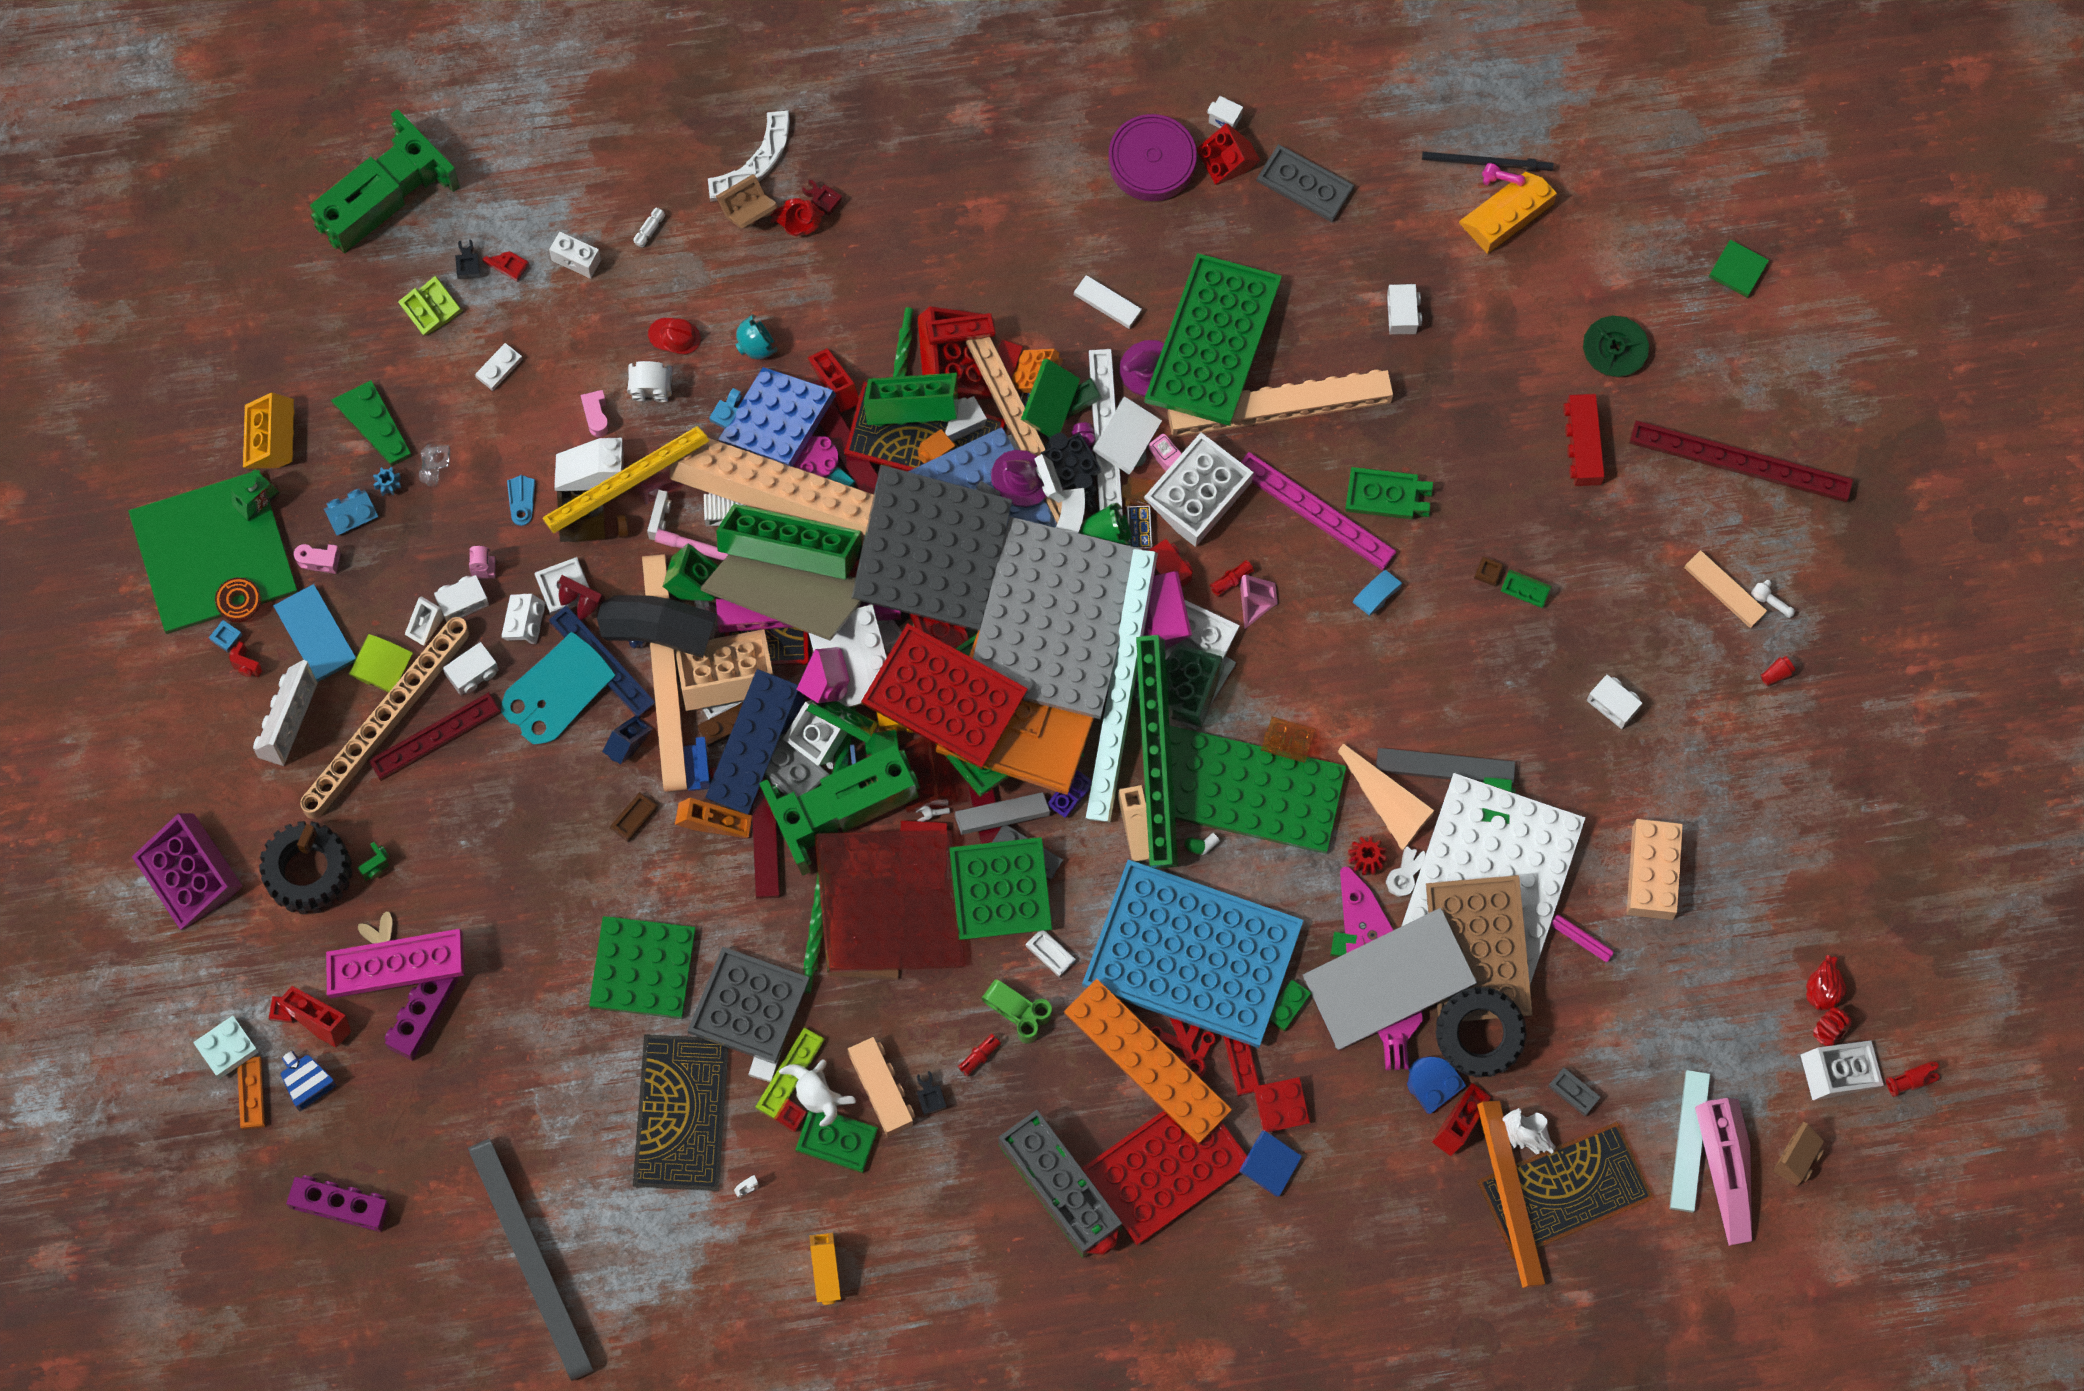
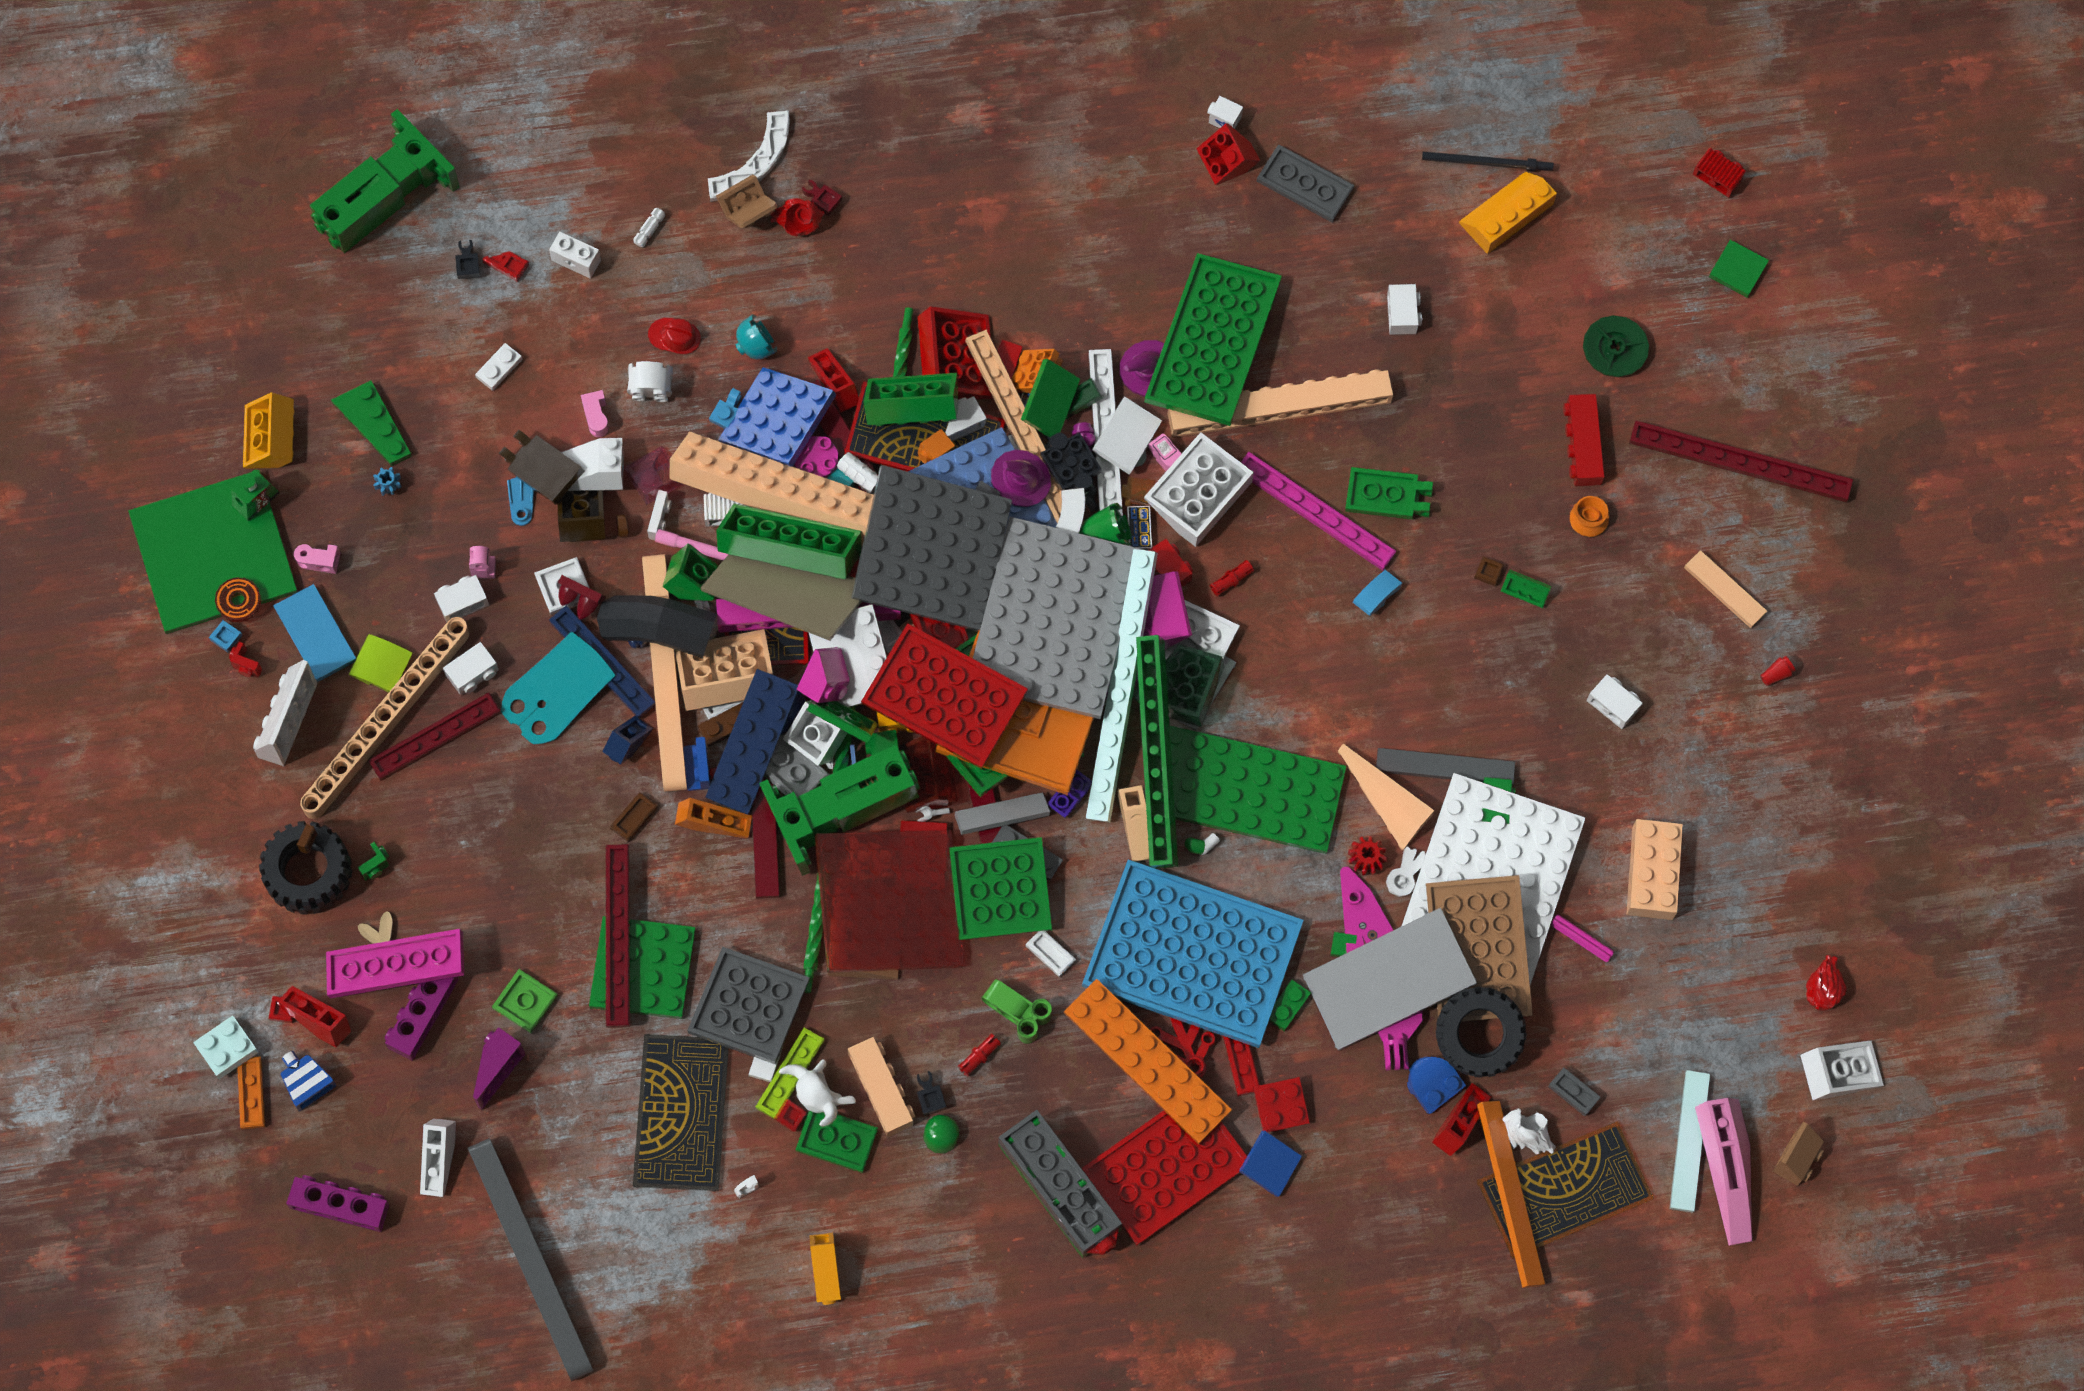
(186, 870): magenta slope -> none
(350, 511): dark azure bracket -> none
(424, 621): white slope -> none
(430, 306): lime slope -> none
(431, 463): clear bracket -> none
(436, 1156): none -> white slope
(497, 1062): none -> magenta slope
(523, 618): white bracket -> none
(524, 1001): none -> bright green tile
(542, 467): none -> dark brown tile
(617, 936): none -> dark red tile
(625, 479): yellow tile -> none
(858, 472): none -> white axle
(941, 1134): none -> green hair
(960, 328): red tile -> none
(1047, 472): white plate -> none
(1107, 302): white tile -> none
(1152, 157): magenta brick -> none
(1256, 598): bright pink slope -> none
(1288, 739): clear orange hinge -> none
(1493, 172): dark pink piece -> none
(1589, 516): none -> orange piece
(1719, 172): none -> red brick
(1763, 593): white piece -> none
(1832, 1027): red gear -> none
(1913, 1078): red piece -> none

